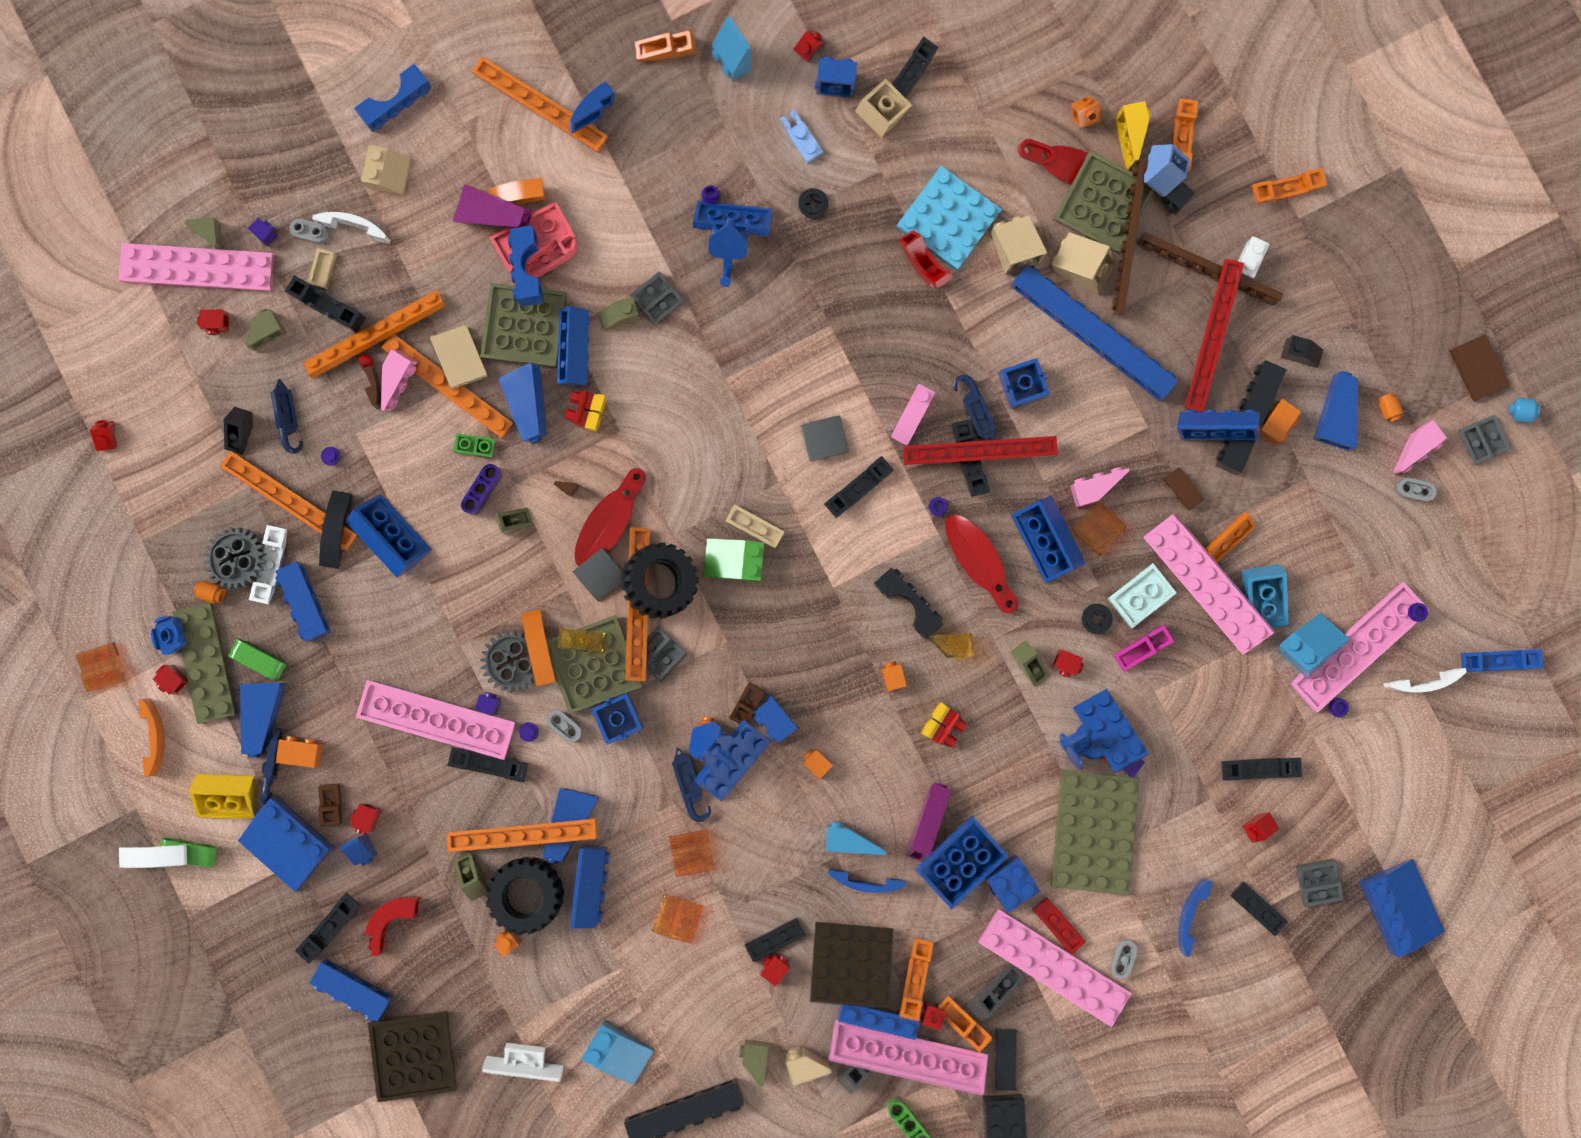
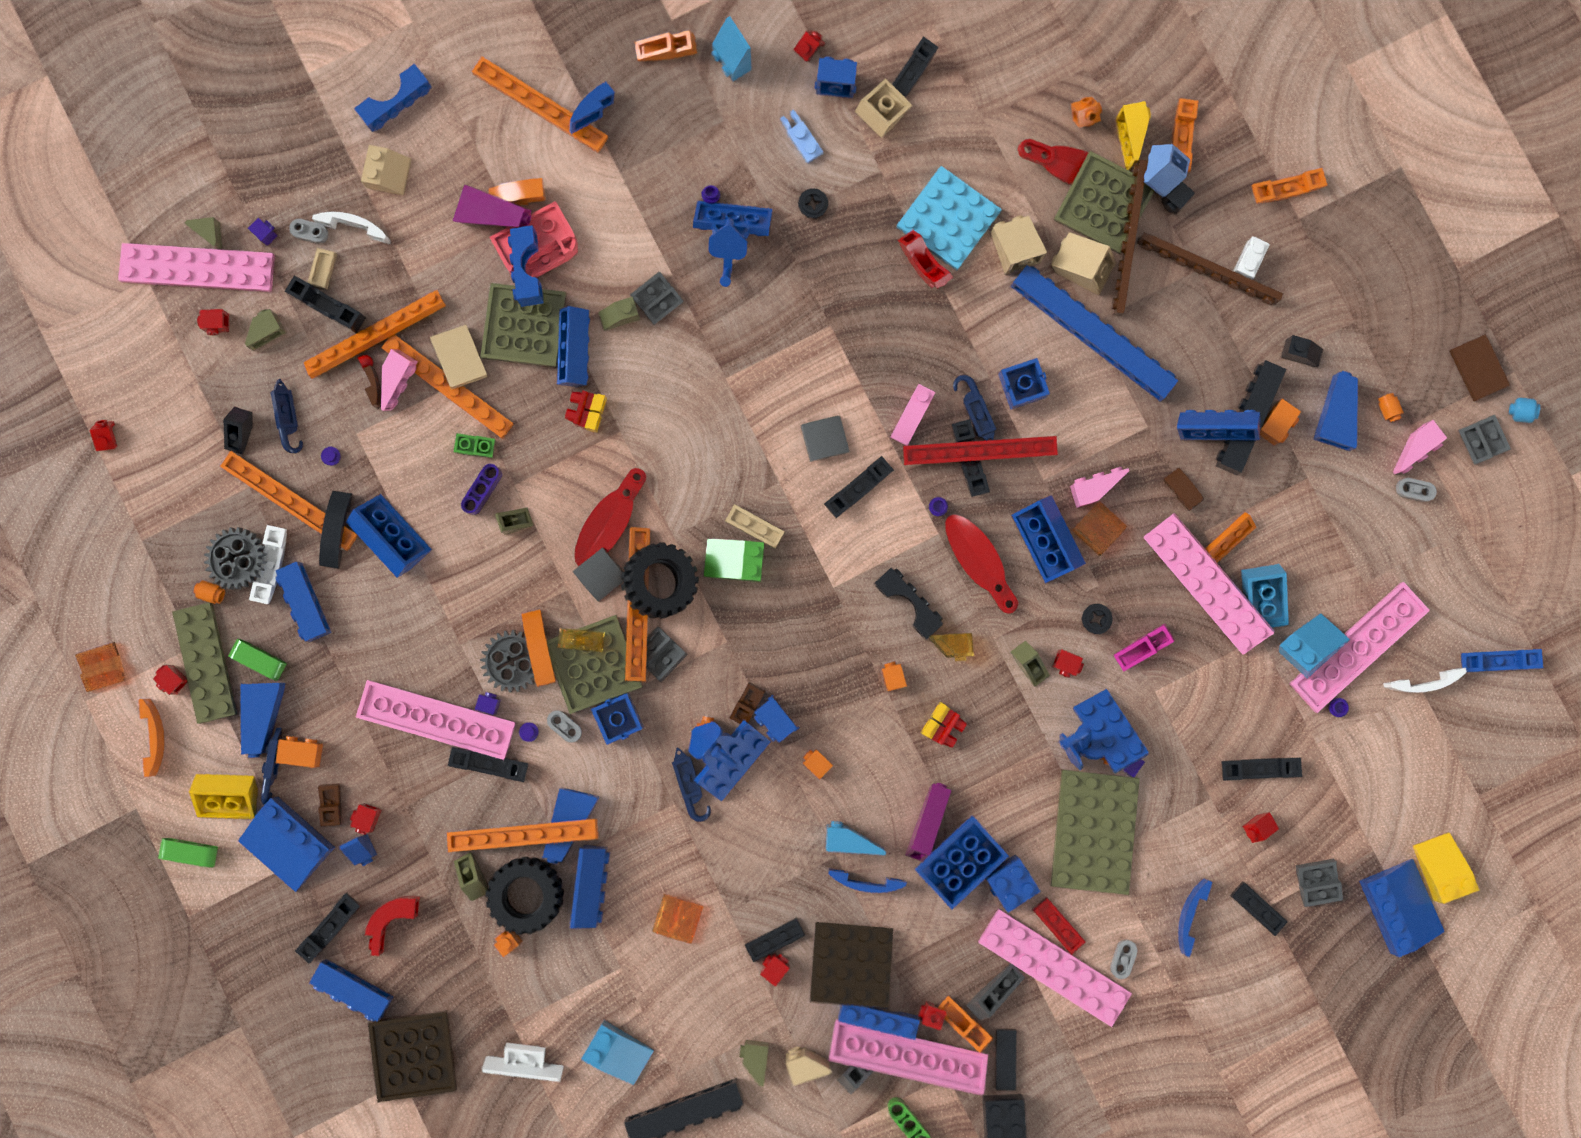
(152, 856): white slope -> none
(173, 627): blue plate -> none
(526, 401): blue slope -> none
(567, 487): reddish brown slope -> none
(691, 853): clear orange slope -> none
(915, 979): orange slope -> none
(1142, 595): light aqua tile -> none
(1214, 335): red plate -> none
(1417, 612): dark purple plate -> none
(1445, 869): none -> yellow slope

